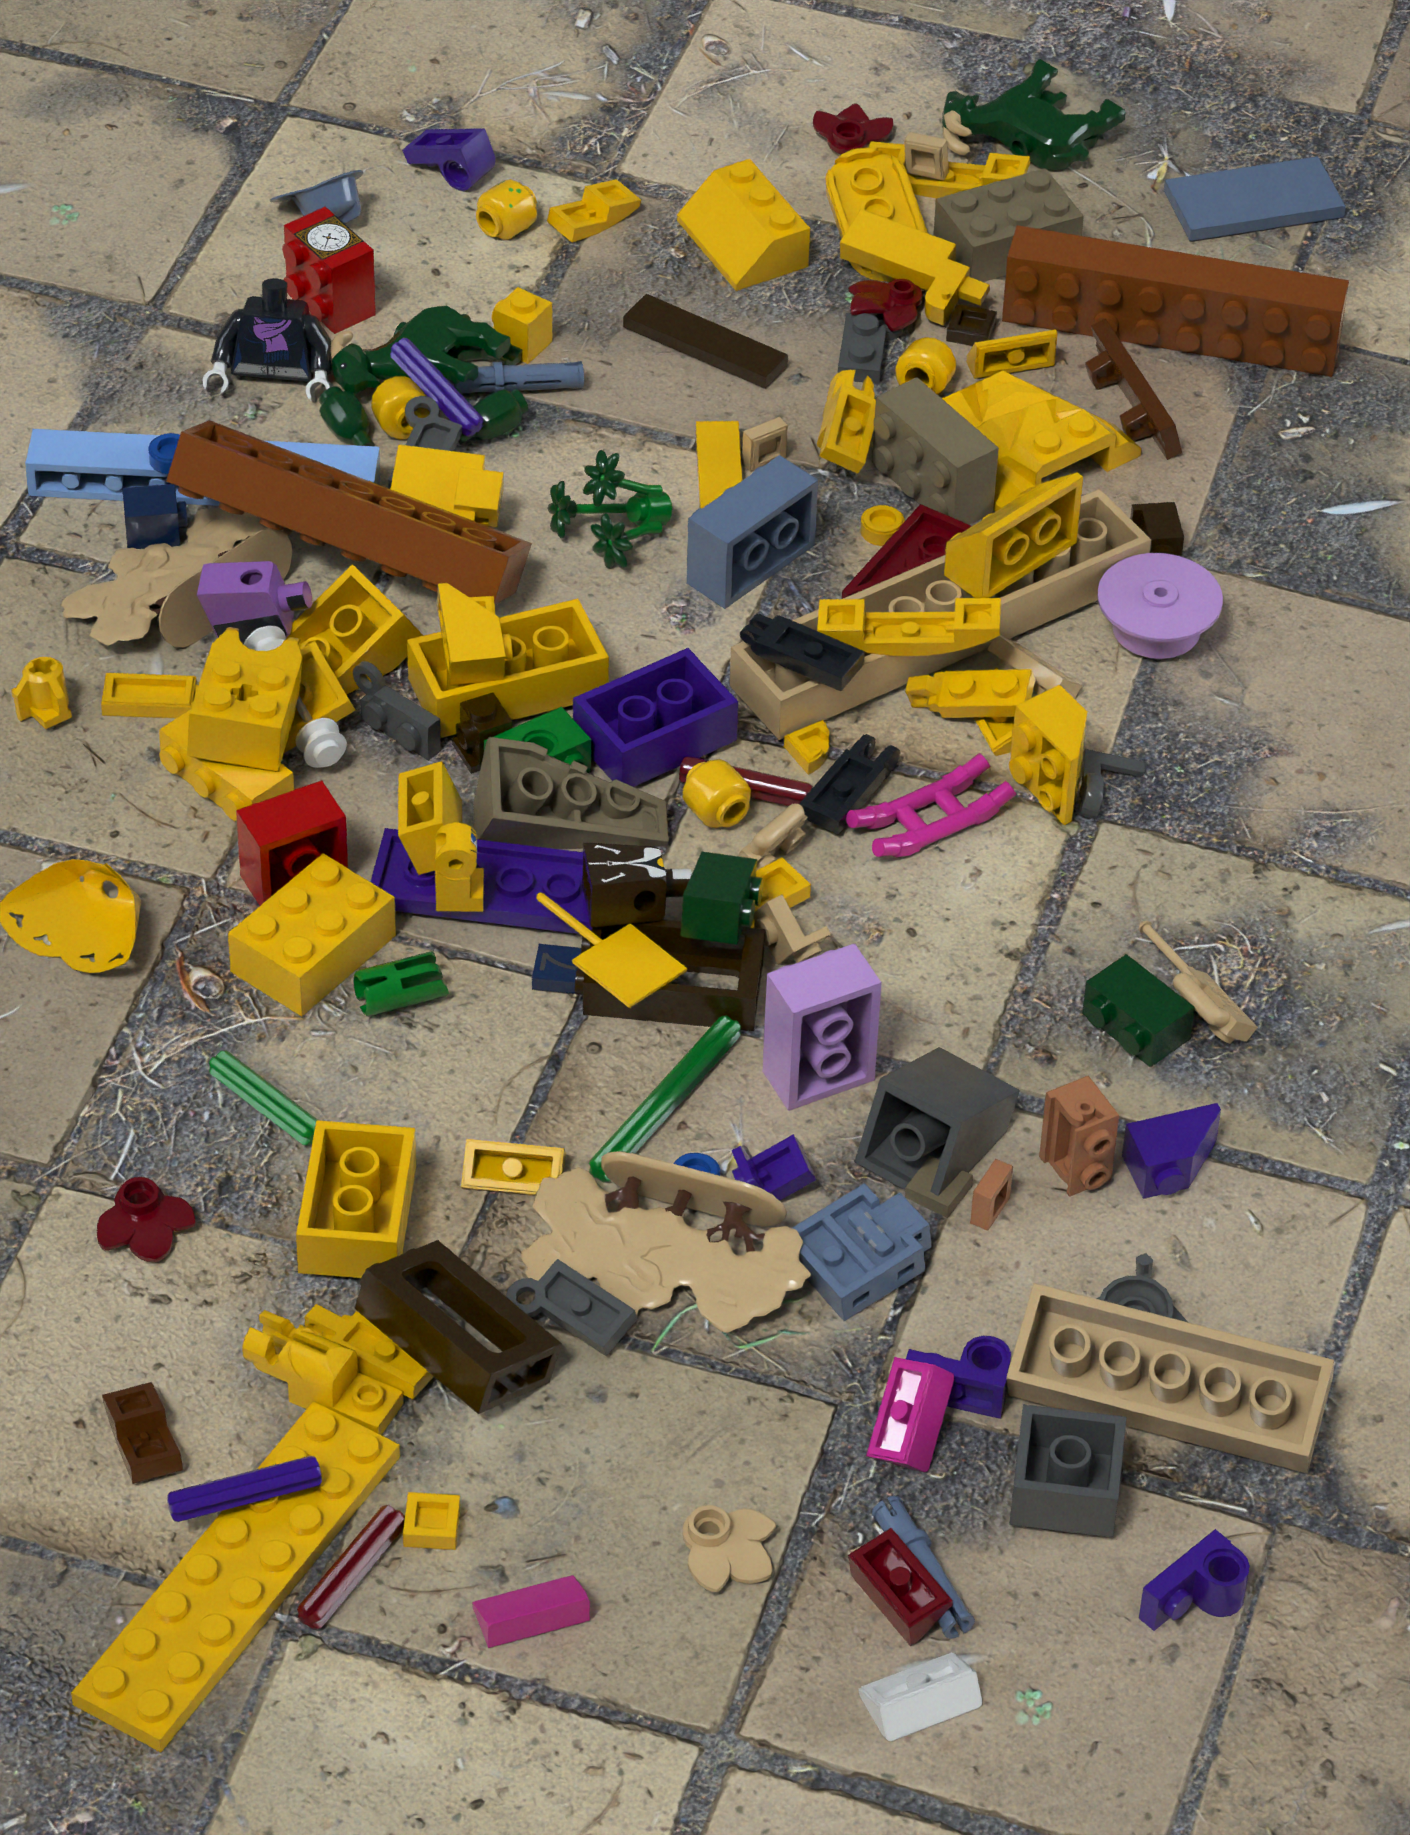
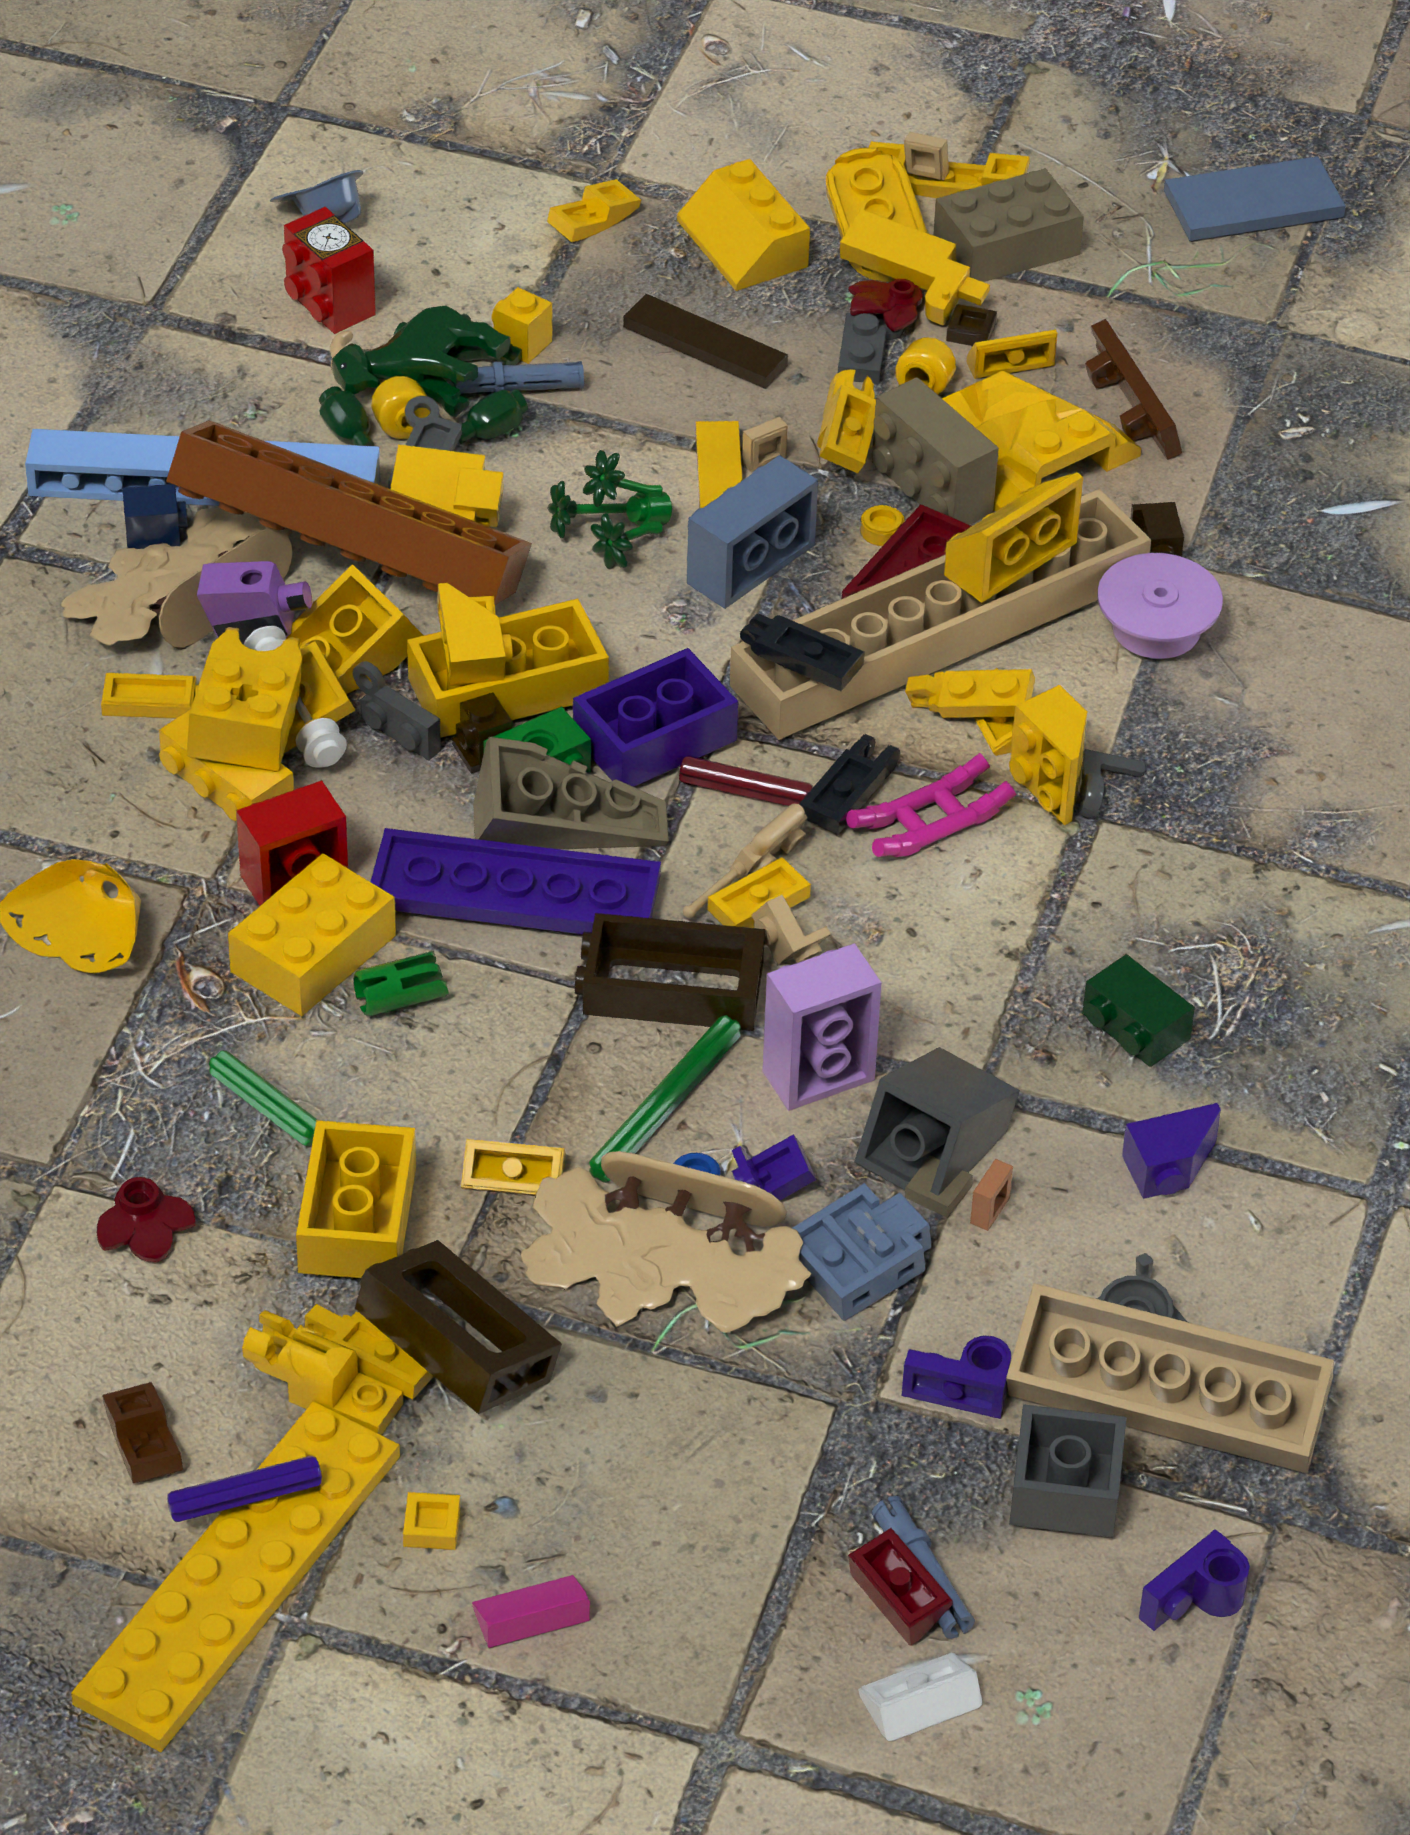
(42, 693): yellow piece -> none
(162, 451): blue tile -> none
(273, 340): black torso -> none
(351, 1567): axle -> none
(424, 805): yellow brick -> none
(436, 386): dark purple axle -> none
(457, 880): yellow leg -> none
(460, 154): dark purple plate -> none
(506, 210): yellow head -> none
(555, 969): dark blue tile -> none
(576, 1306): dark grey hinge -> none
(623, 963): yellow piece -> none
(628, 883): dark brown torso -> none
(716, 793): yellow head -> none
(720, 898): dark green brick -> none
(733, 1549): tan plate -> none
(809, 746): yellow tile -> none
(851, 128): dark red plate -> none
(910, 632): yellow slope -> none
(911, 1414): dark pink slope -> none
(1015, 656): tan plate -> none
(1029, 121): dark green animal -> none
(1079, 1135): nougat hinge -> none
(1175, 300): dark orange brick -> none
(1201, 991): tan piece -> none

